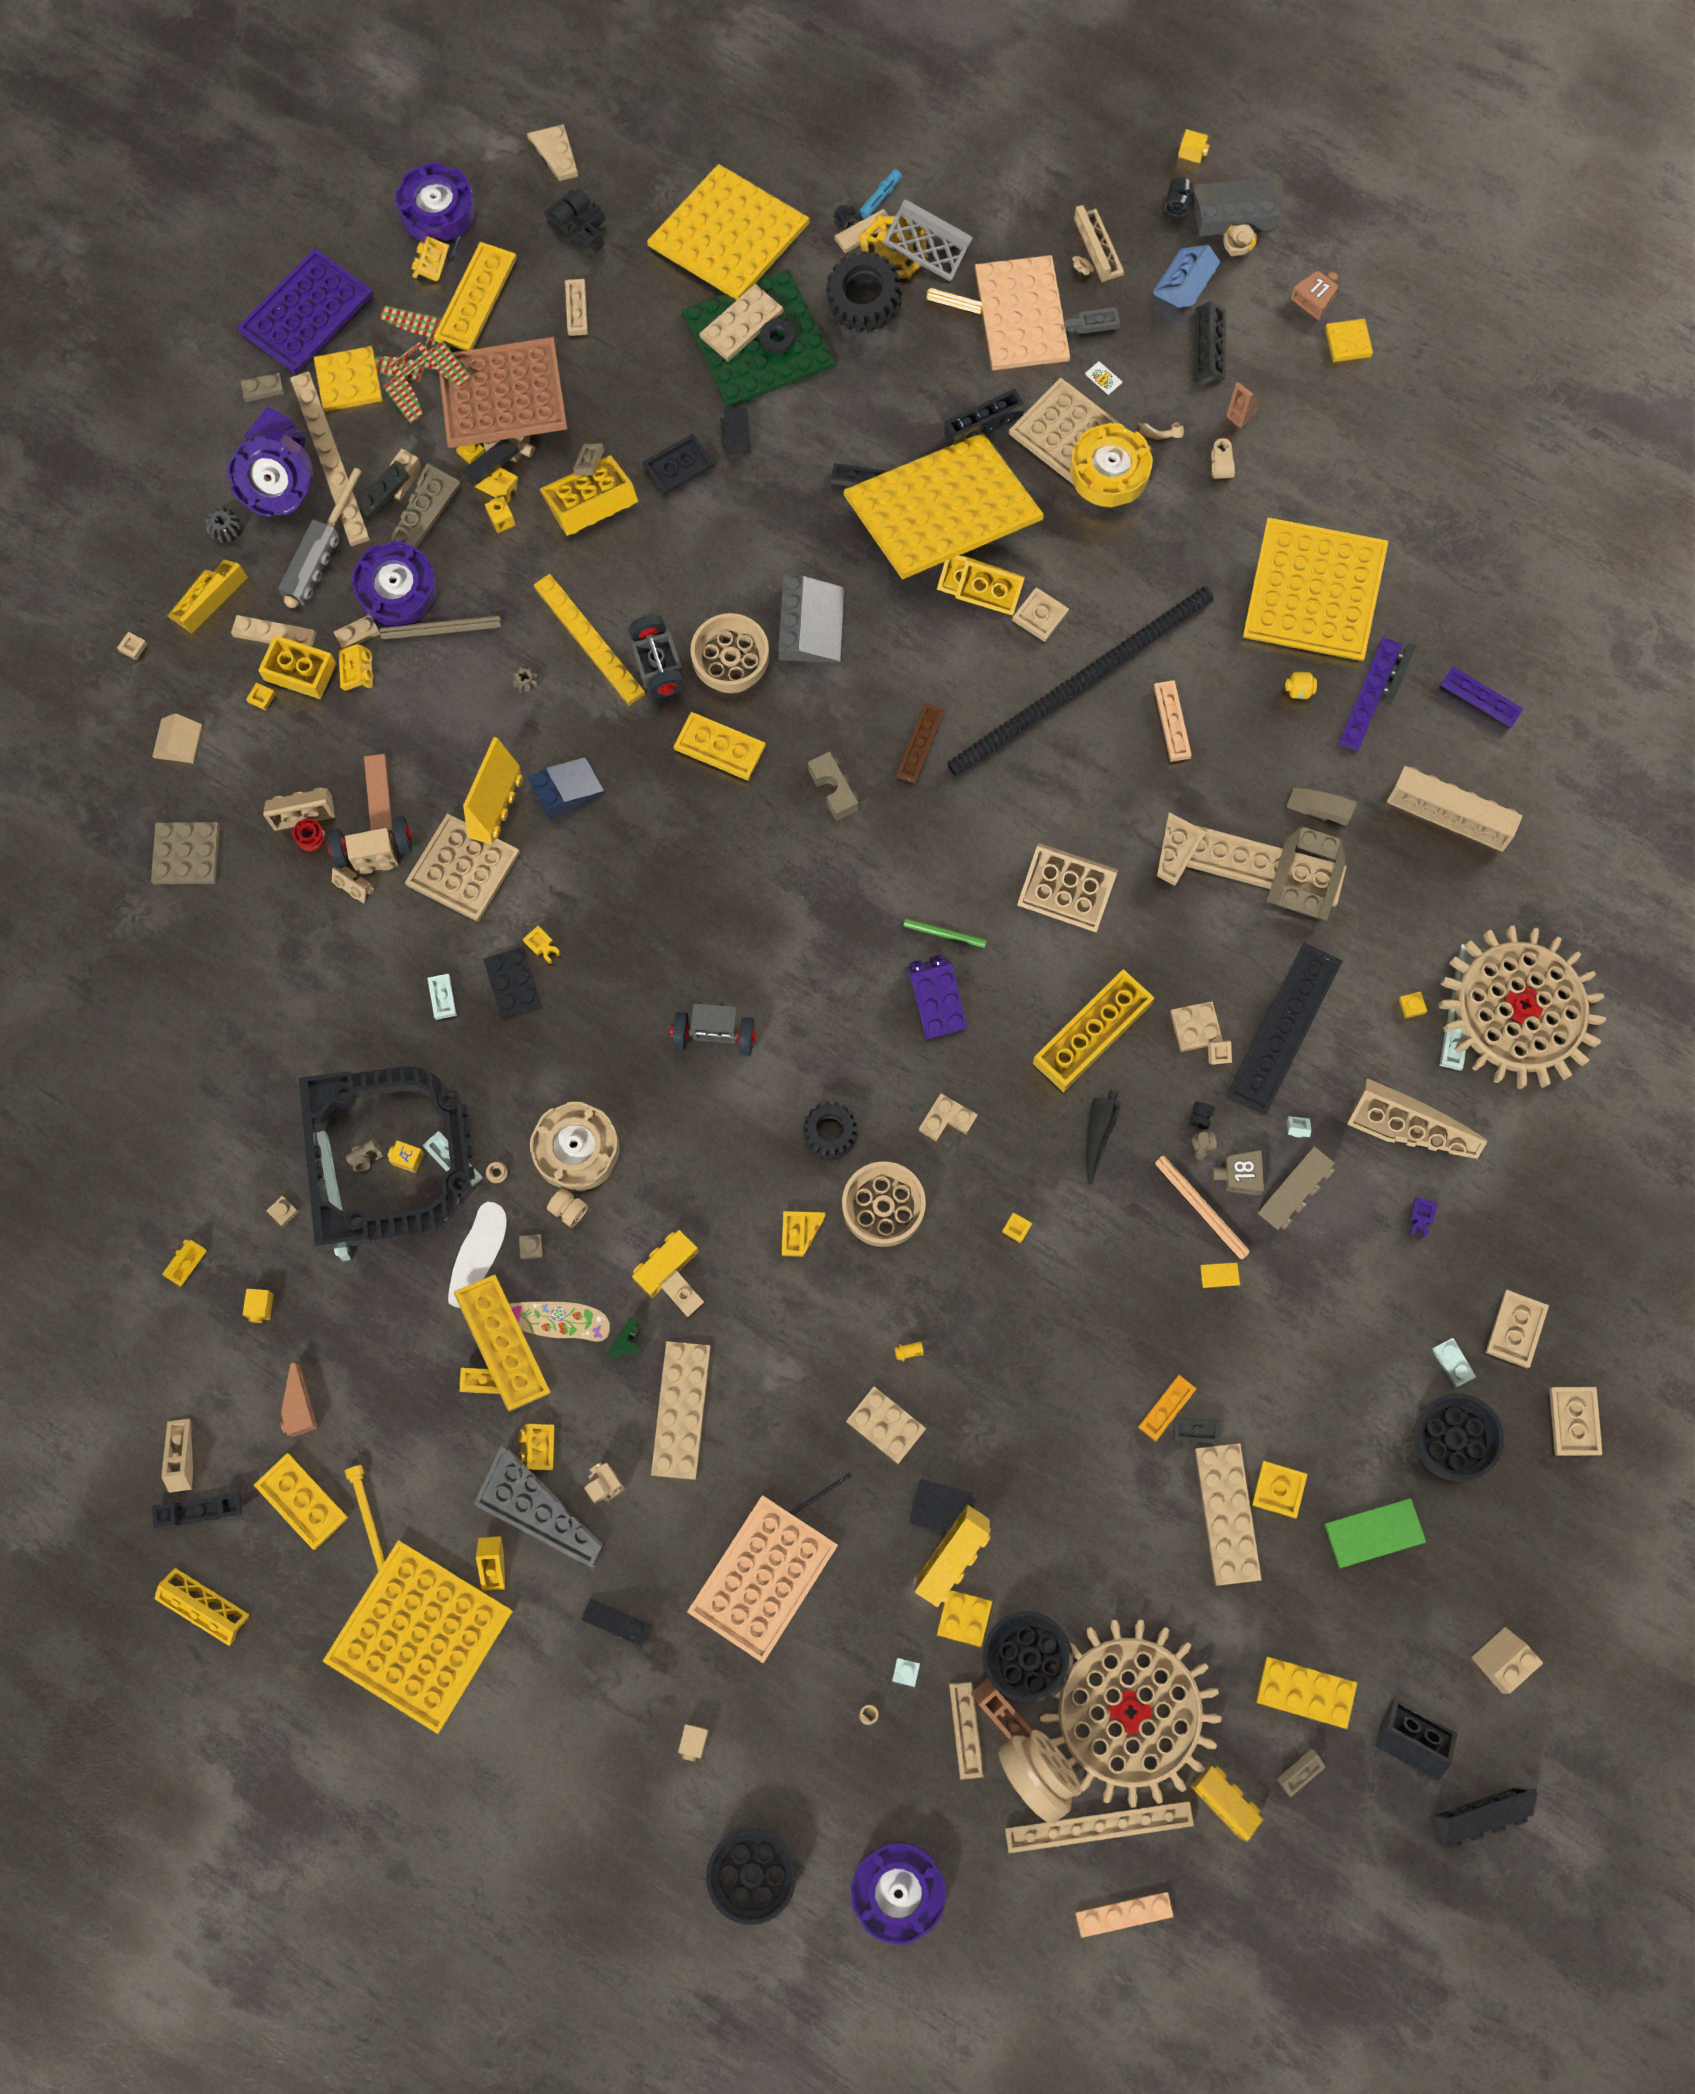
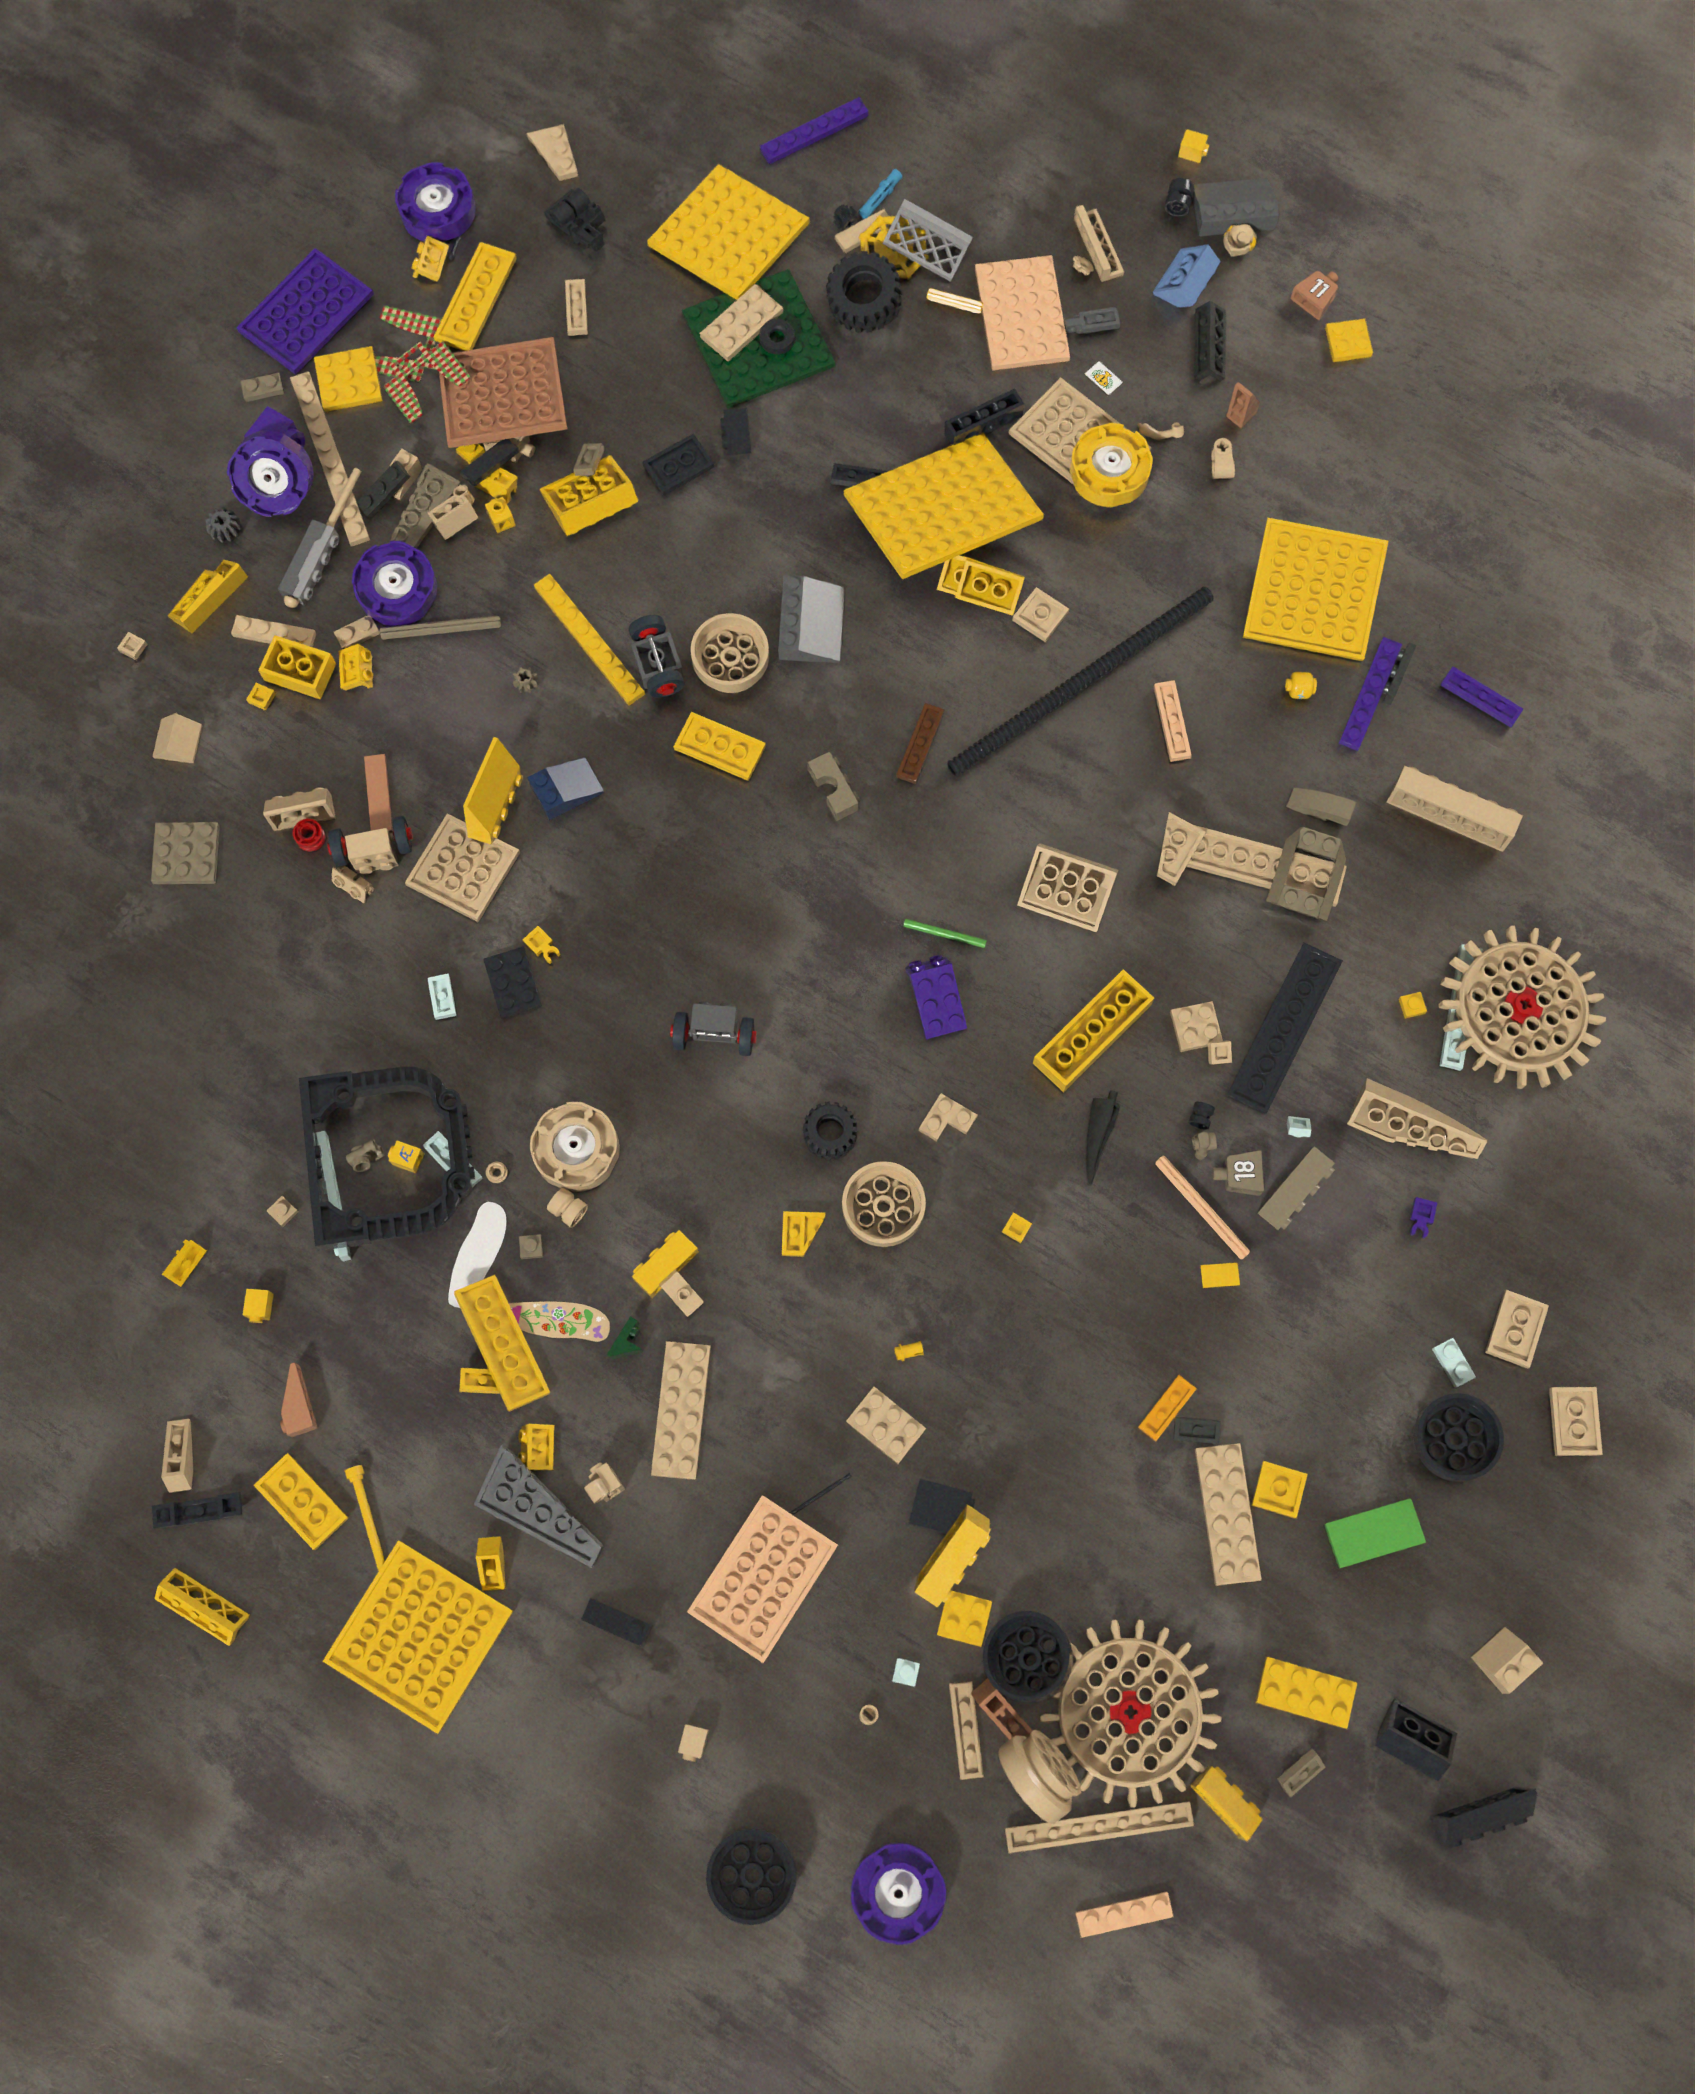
(454, 512): none -> tan hinge
(814, 130): none -> dark purple plate

